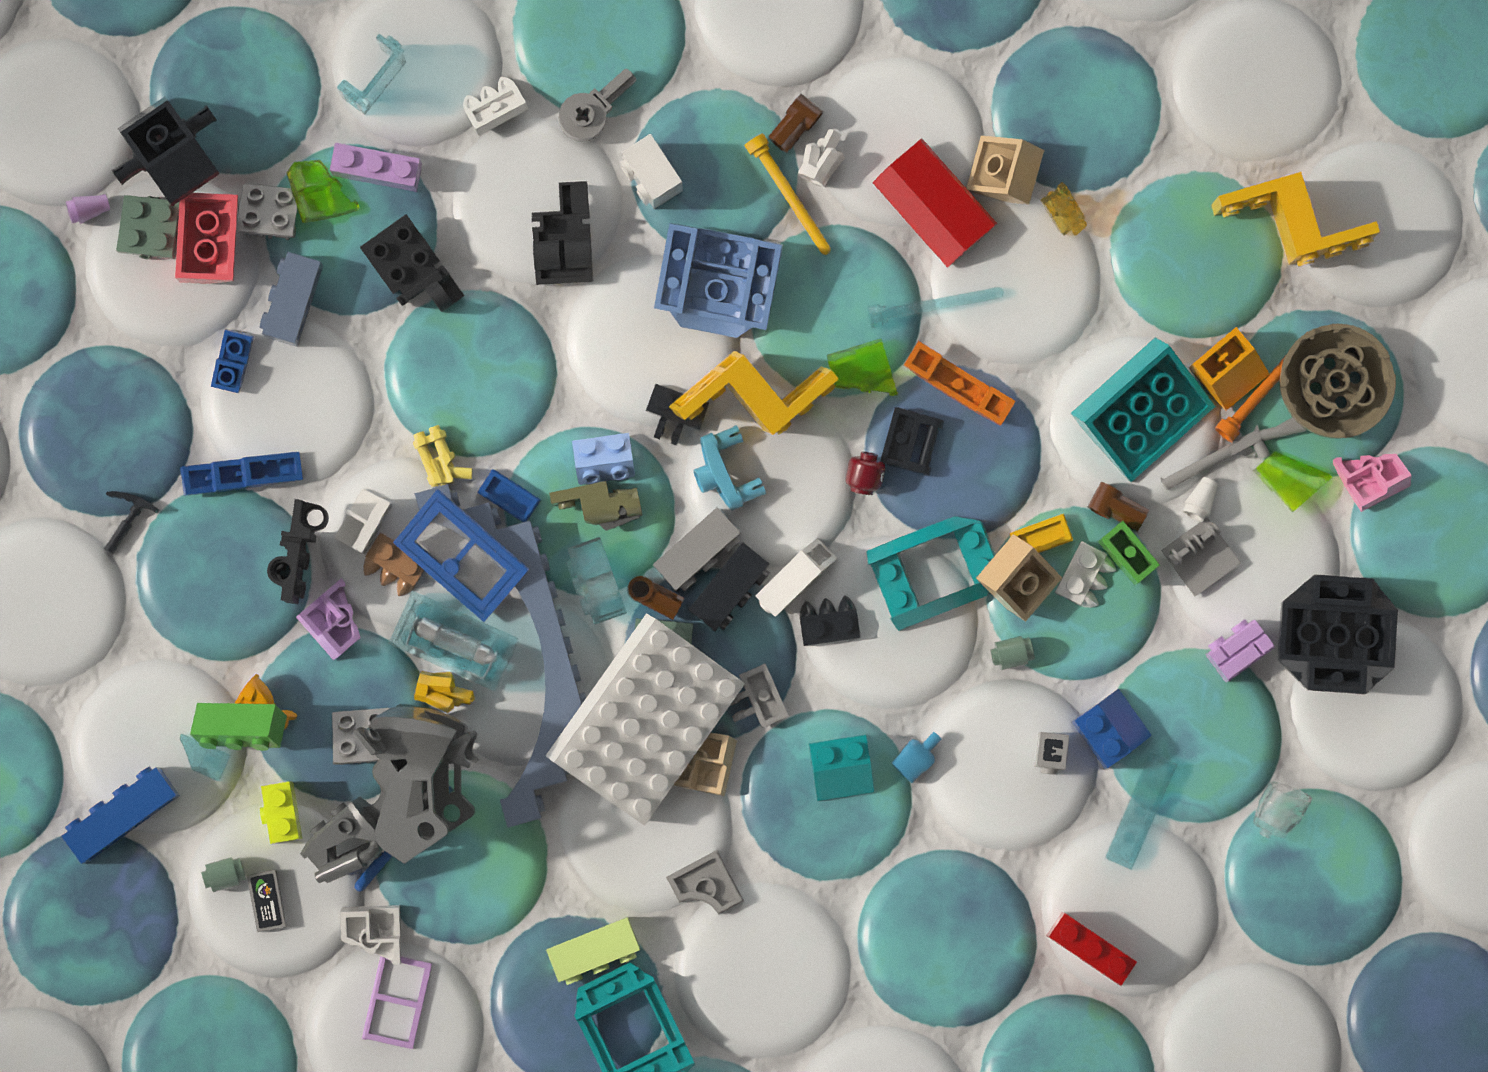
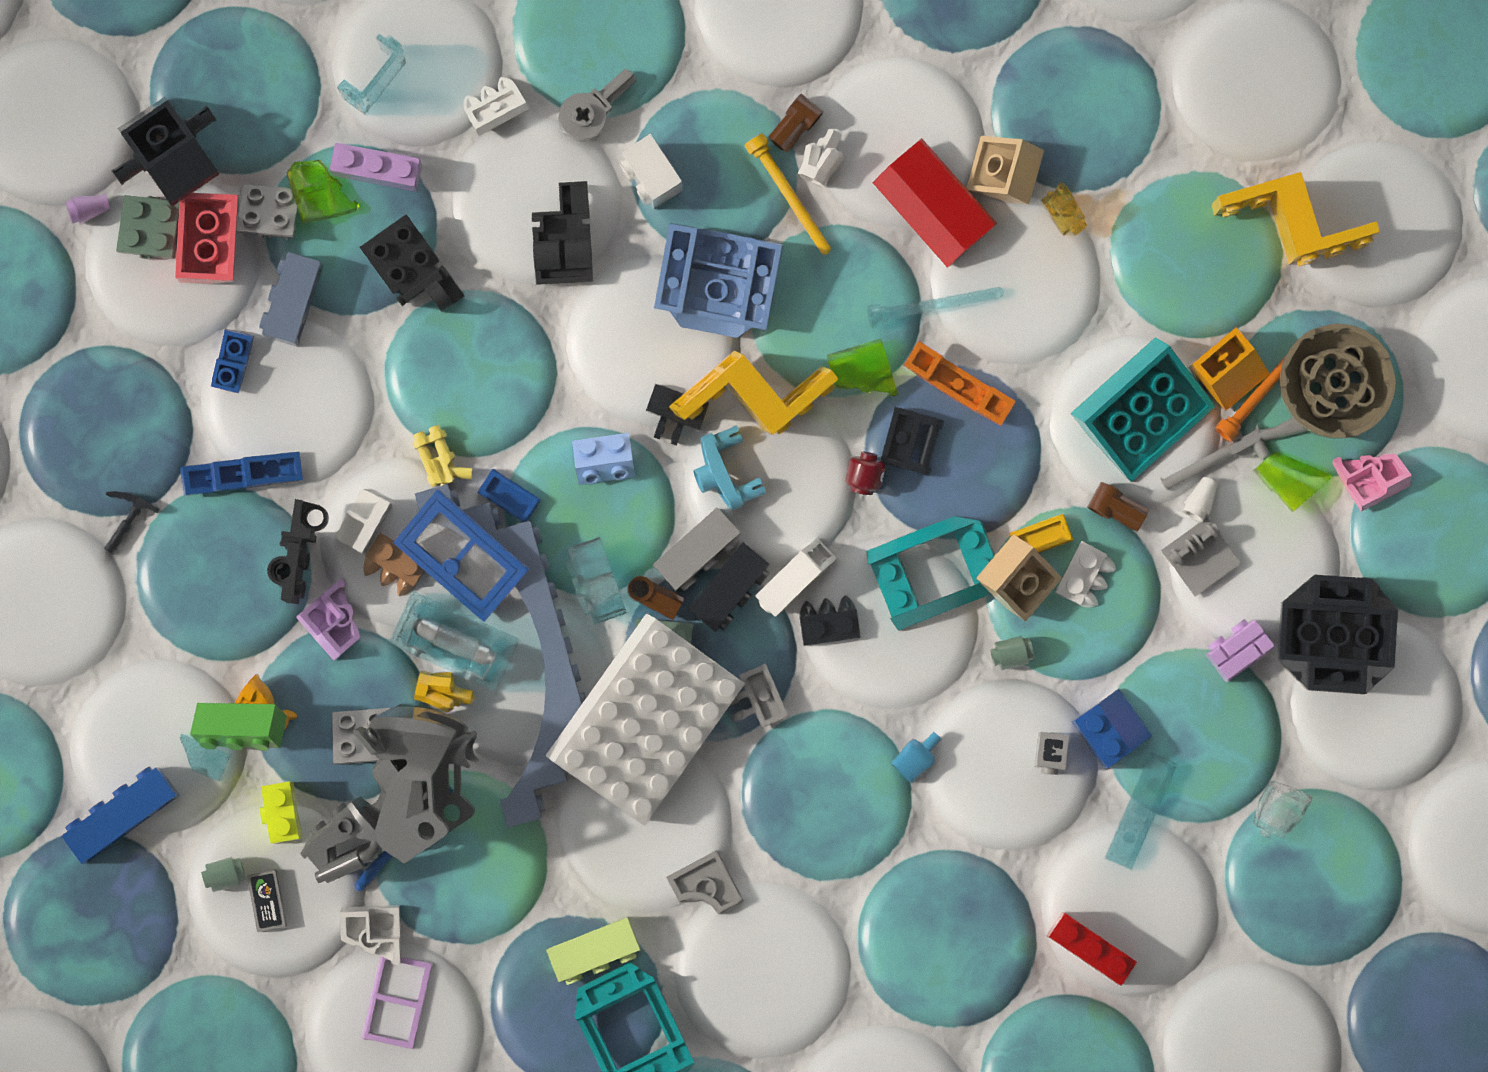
(599, 505): olive plate -> none
(710, 766): tan slope -> none
(841, 767): teal slope -> none
(1128, 553): bright green brick -> none

